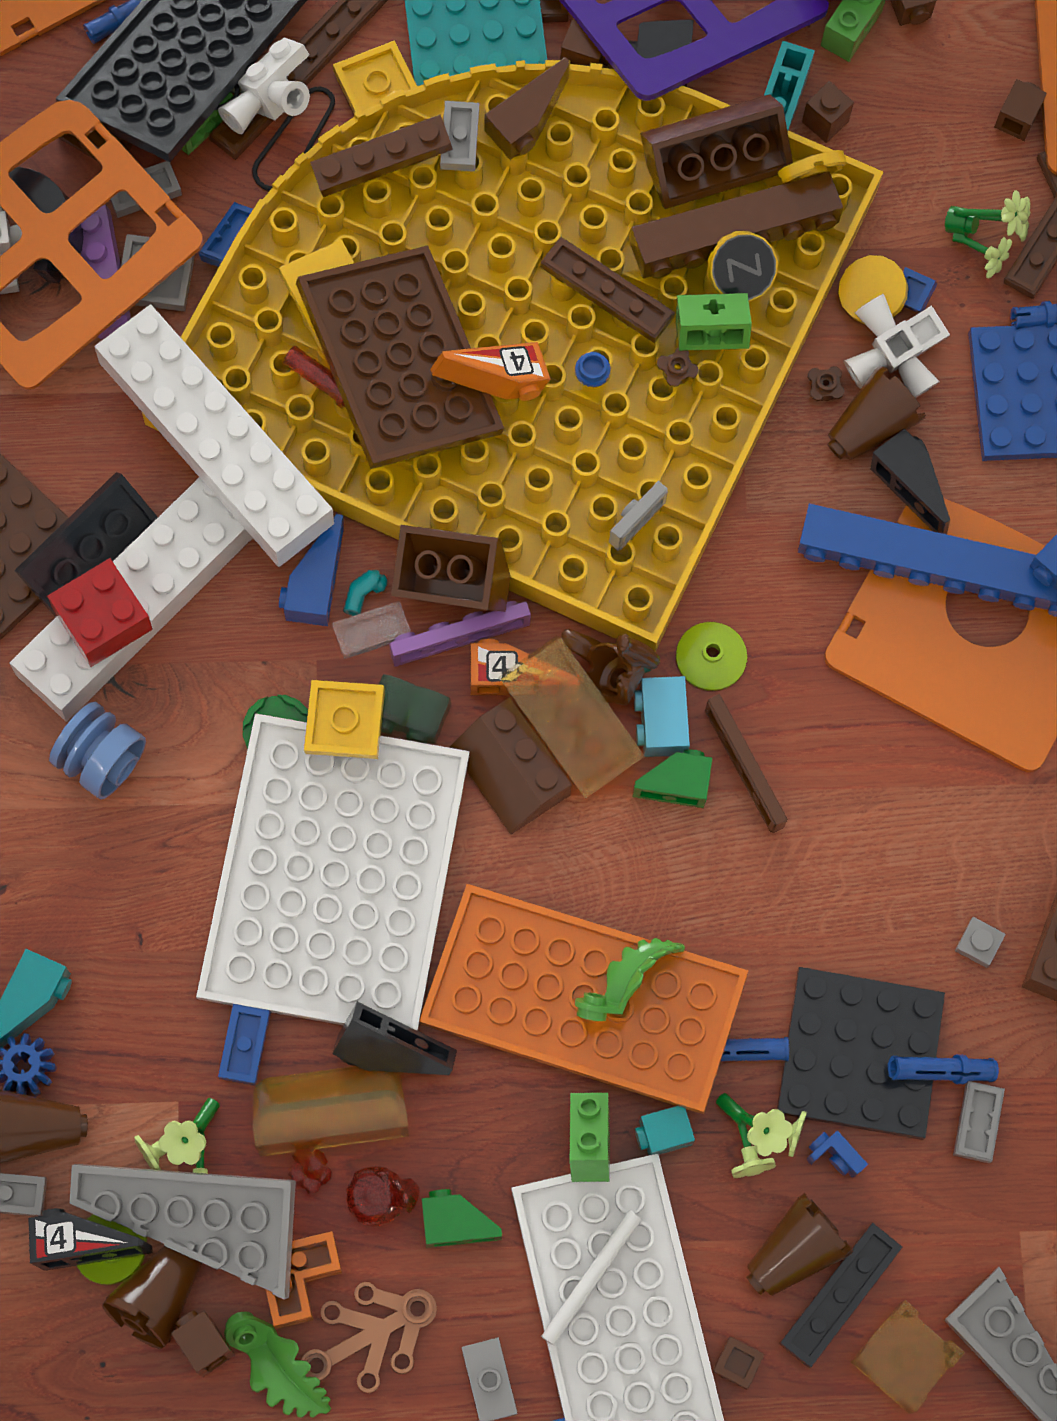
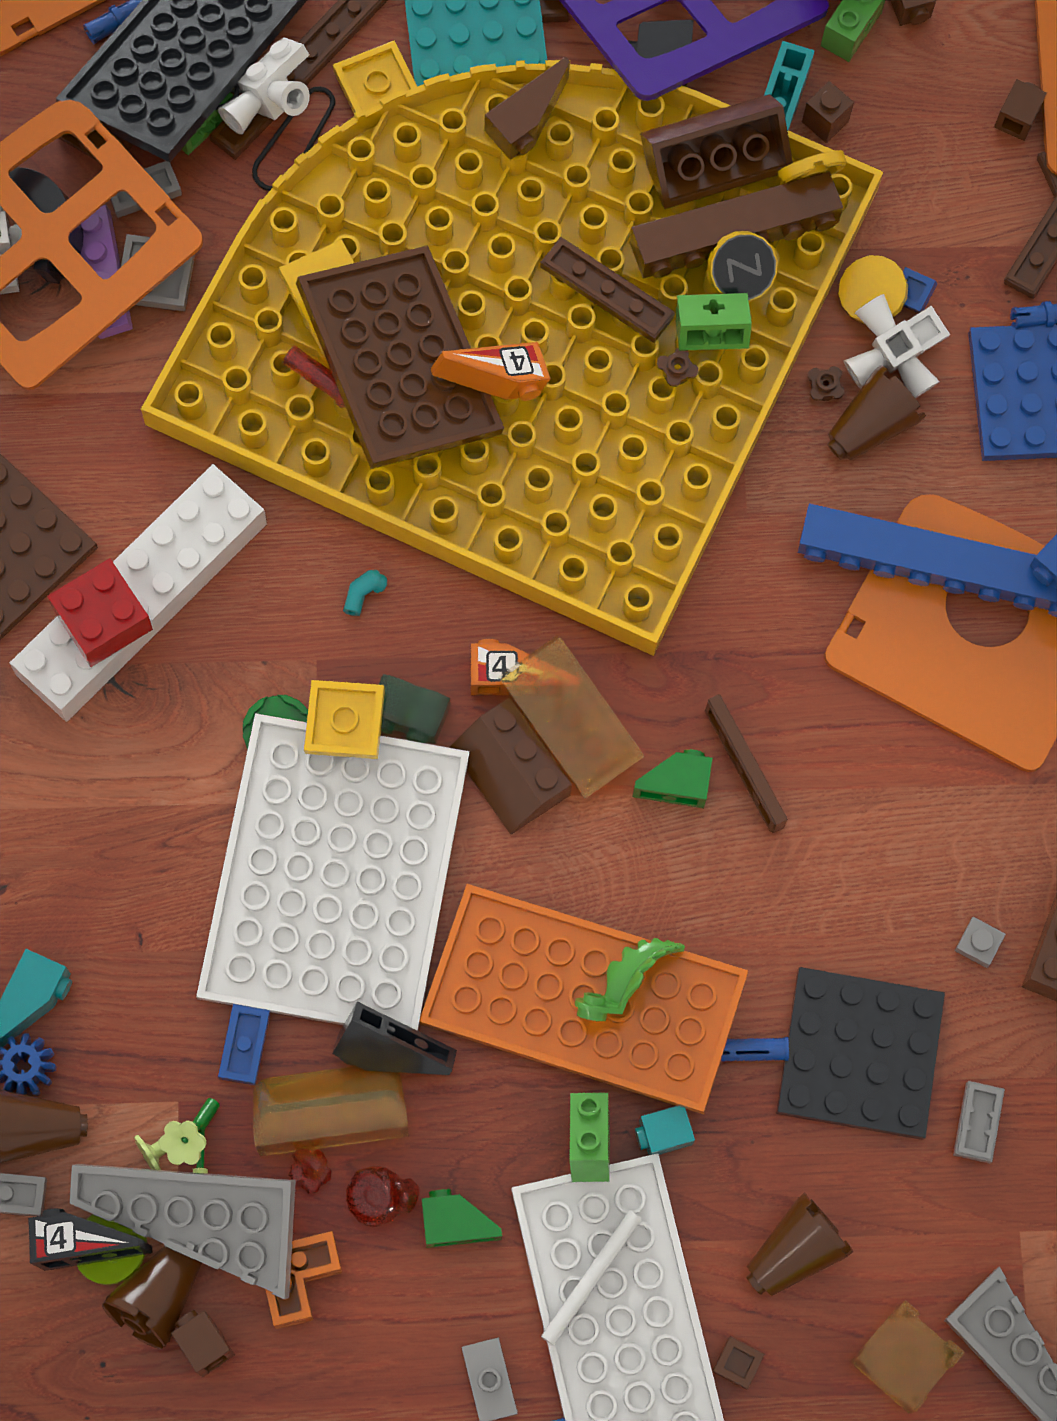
(87, 538): black plate -> none
(97, 750): medium blue wheel -> none
(215, 435): white brick -> none
(224, 234): blue plate -> none
(275, 1366): bright green plant -> none
(313, 580): blue slope -> none
(370, 629): clear plate -> none
(375, 1332): nougat plant -> none
(381, 155): reddish brown plate -> none
(445, 637): medium lavender plate -> none
(451, 568): reddish brown slope -> none
(462, 128): light grey plate -> none
(579, 48): reddish brown brick -> none
(592, 369): blue plate -> none
(614, 666): reddish brown hair -> none
(637, 514): light grey plate -> none
(663, 716): medium azure brick -> none
(706, 671): lime dish -> none
(768, 1134): yellowish green plant -> none
(840, 1295): black plate -> none
(843, 1157): blue bracket -> none
(909, 473): black slope -> none
(957, 1069): blue pin -> none
(966, 221): plant -> none

